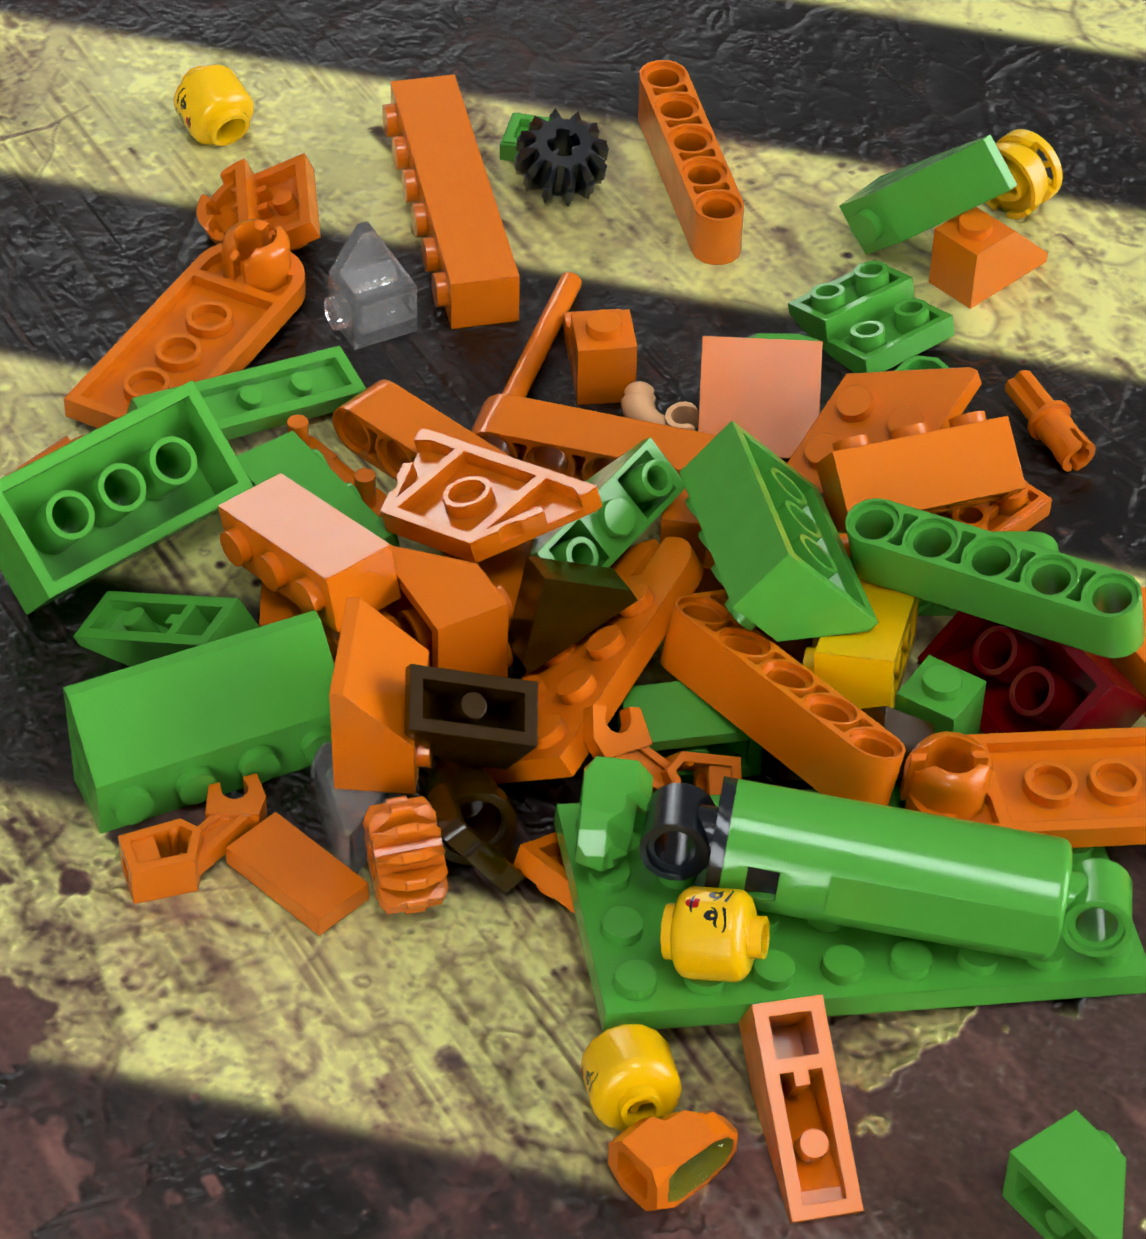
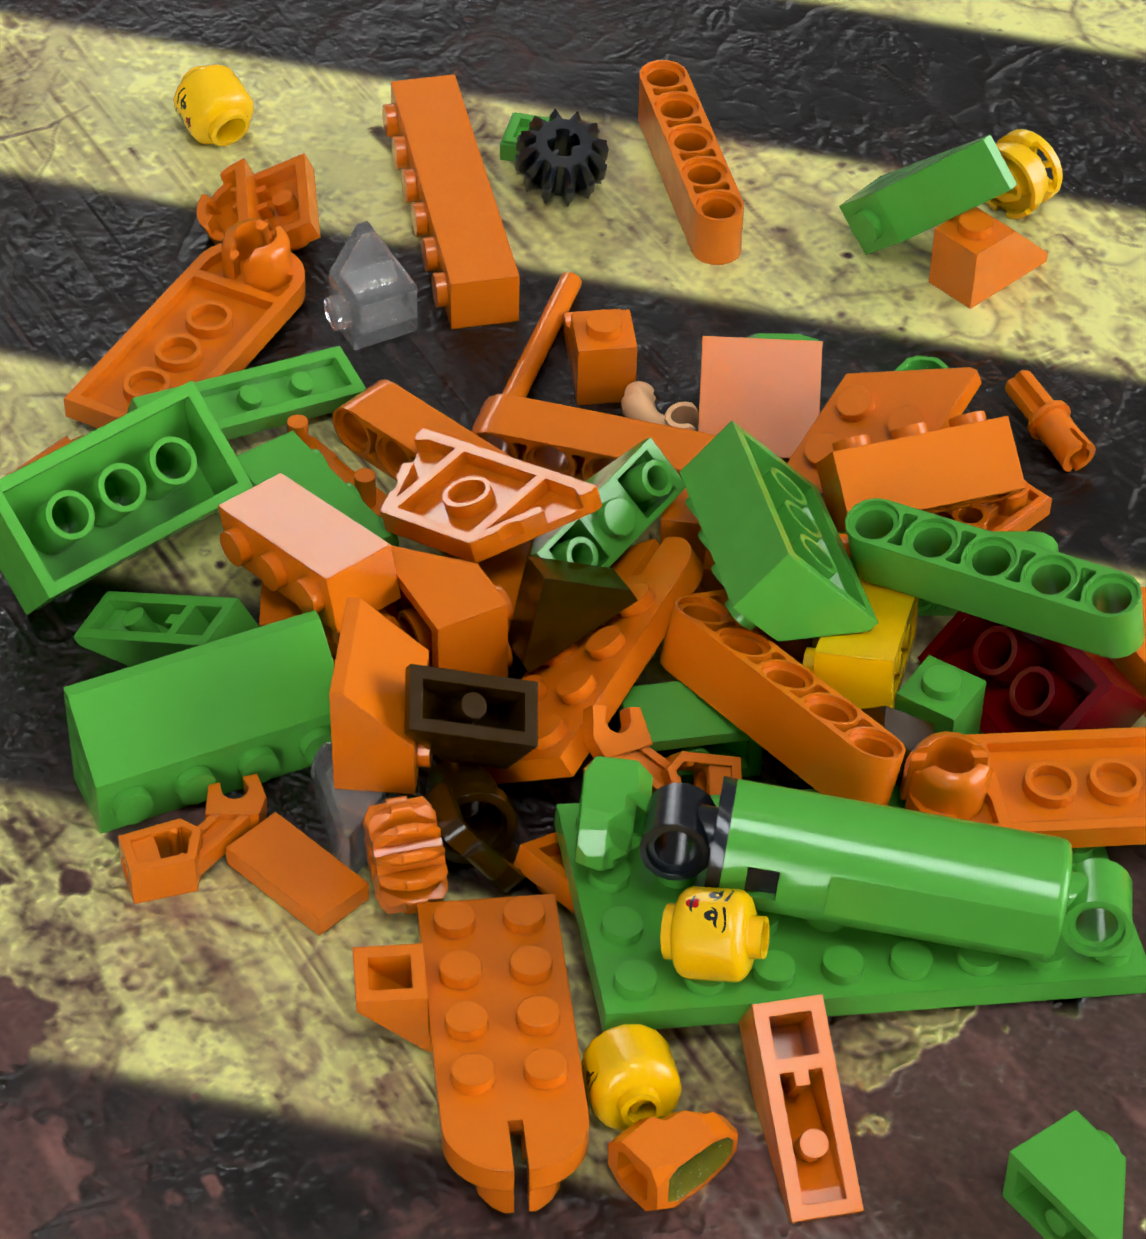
(394, 989): none -> orange slope
(504, 1044): none -> orange plate
(871, 318): bright green slope -> none

